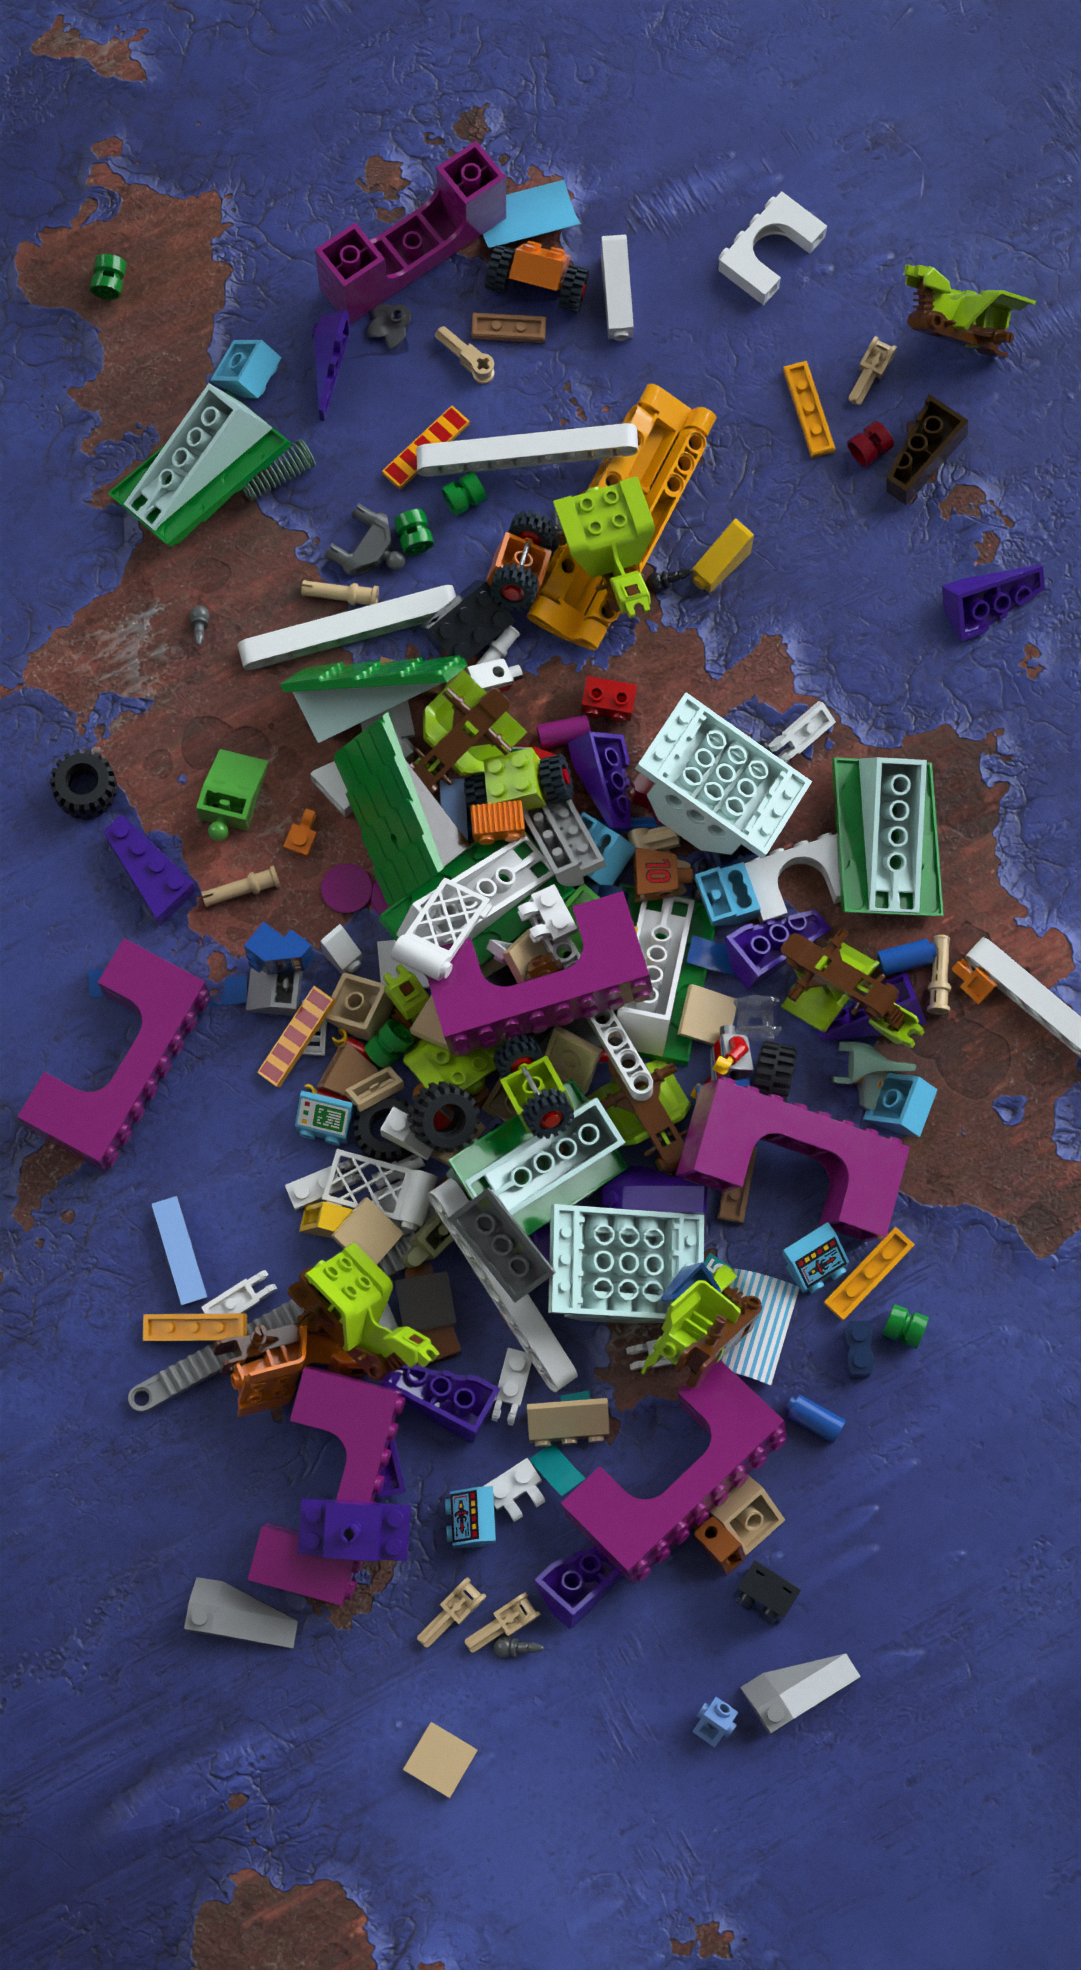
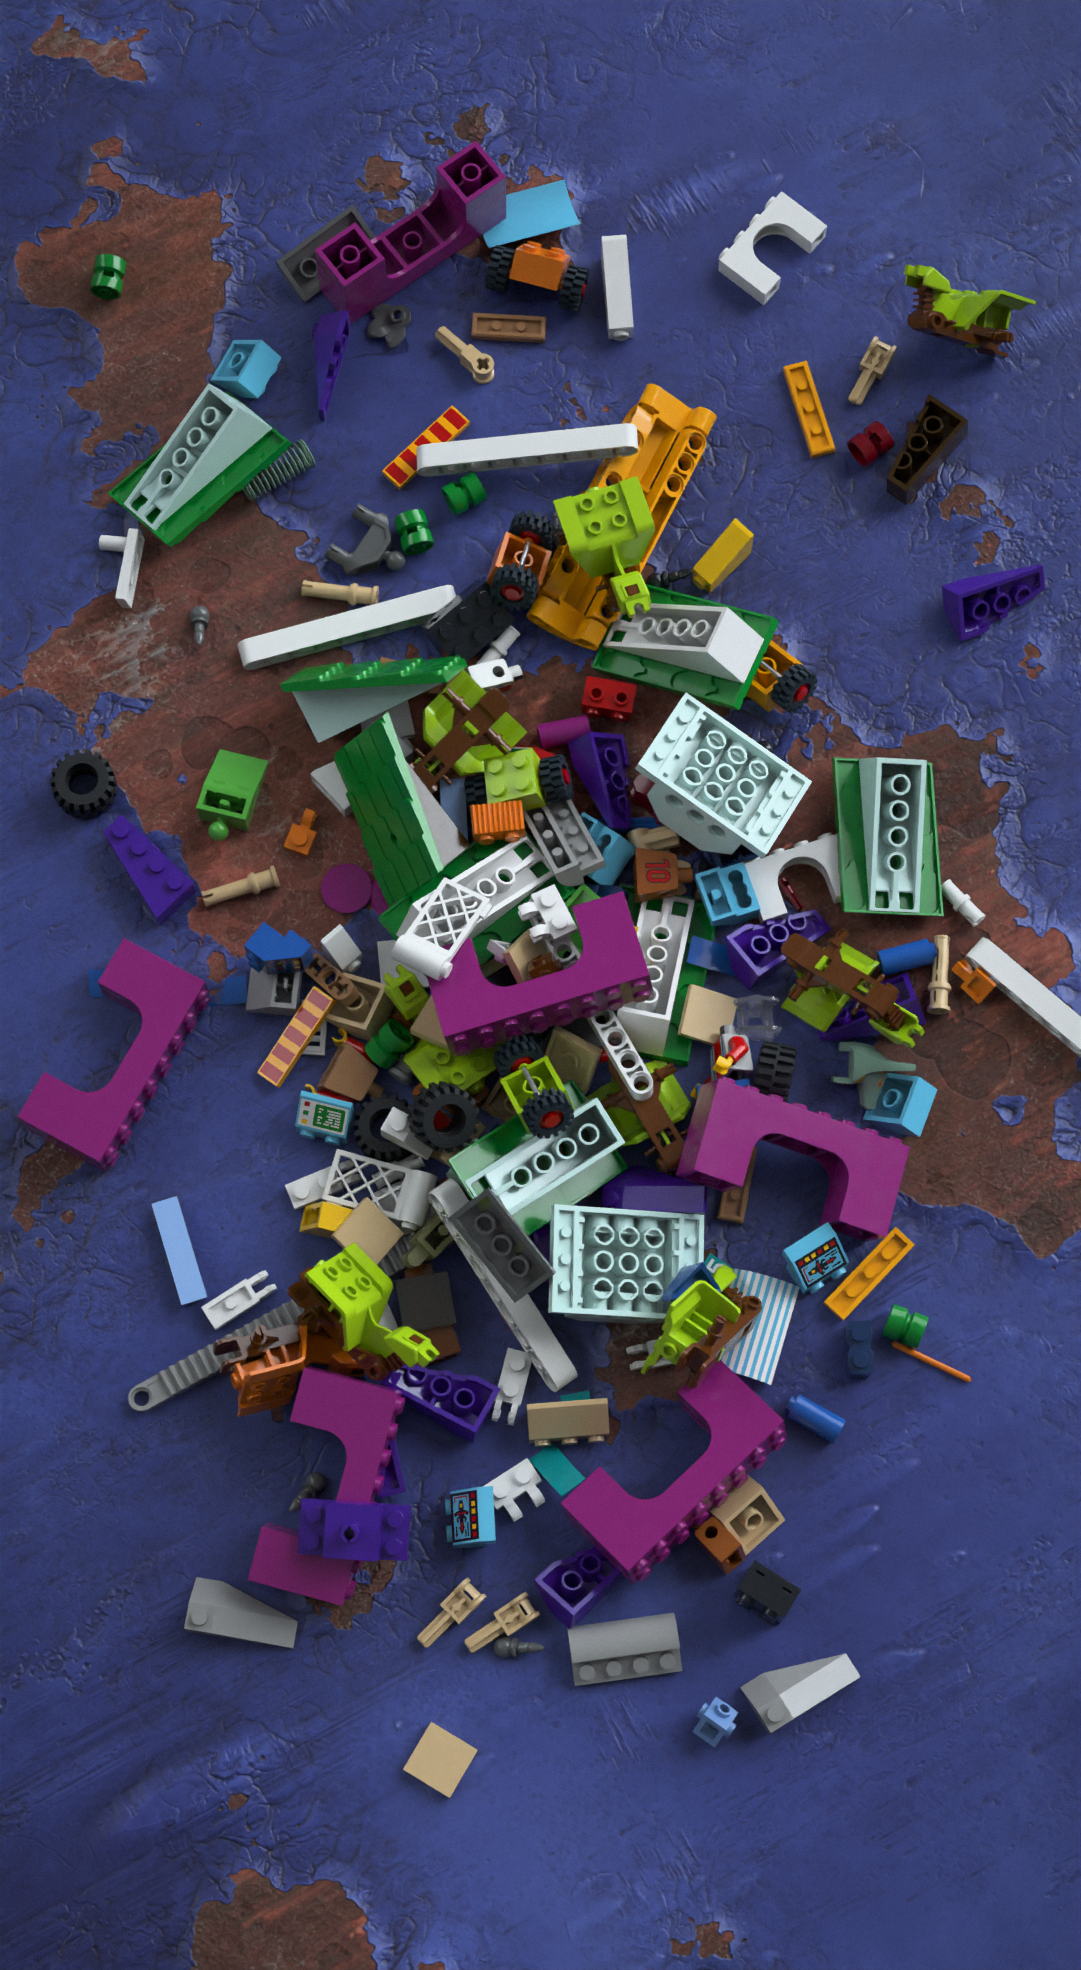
(132, 548): none -> white piece
(193, 1326): light orange plate -> none
(300, 264): none -> dark grey slope
(314, 1484): none -> dark grey bar
(332, 988): none -> medium nougat beam
(376, 1091): tan tile -> none
(401, 1072): none -> light grey wheel
(624, 1649): none -> light grey brick
(688, 647): none -> piece
(781, 681): none -> brick
(790, 893): none -> dark red pin
(803, 731): white hinge -> none
(928, 1360): none -> orange axle
(962, 903): none -> white pin

